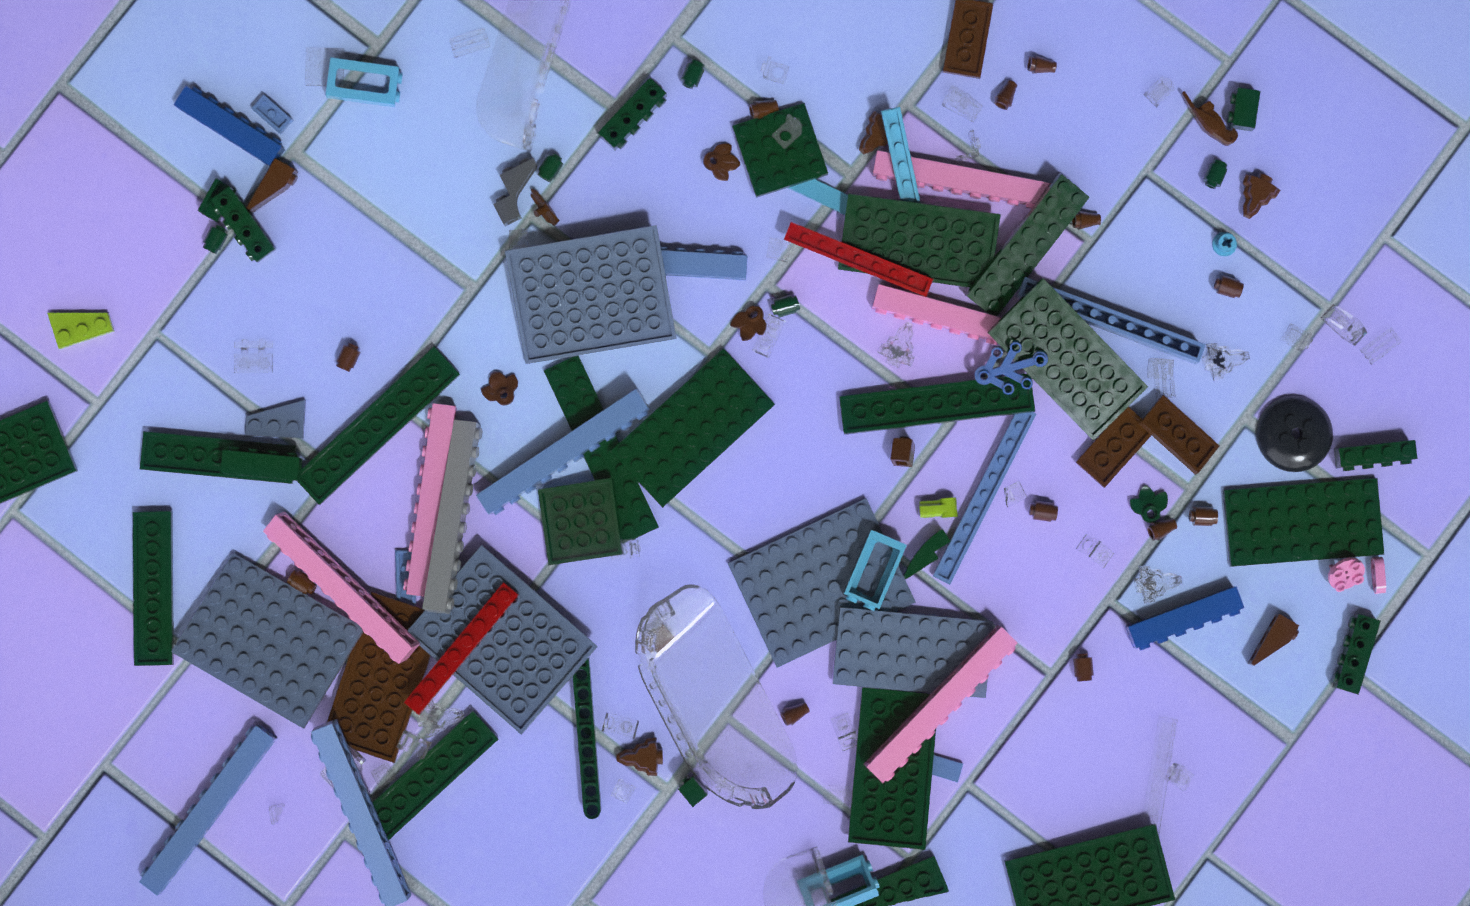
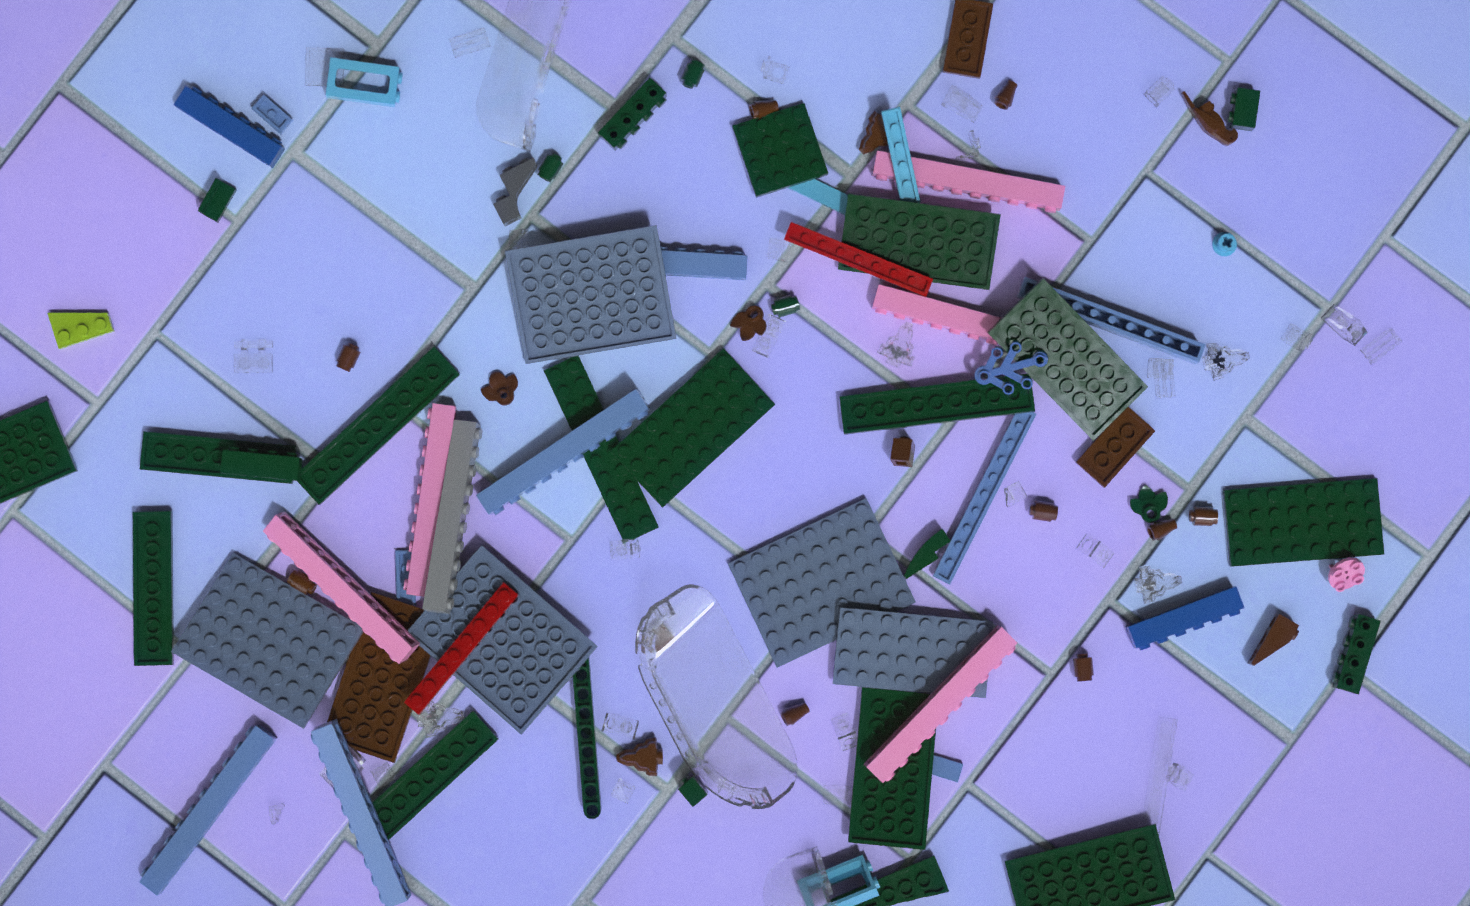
(215, 239): dark green brick -> none
(243, 224): dark green brick -> none
(275, 182): reddish brown slope -> none
(282, 421): sand blue wing -> none
(414, 744): clear panel -> none
(543, 208): reddish brown piece -> none
(580, 521): dark green plate -> none
(724, 161): reddish brown plate -> none
(791, 125): clear bracket -> none
(875, 601): medium azure piece -> none
(938, 508): lime piece -> none
(1027, 245): dark green plate -> none
(1041, 65): cone -> none
(1085, 220): reddish brown cone -> none
(1179, 434): reddish brown plate -> none
(1215, 174): dark green brick -> none
(1228, 286): brick -> none
(1258, 193): reddish brown rock -> none
(1276, 438): black brick -> none
(1375, 454): dark green brick -> none
(1378, 575): bright pink beam -> none

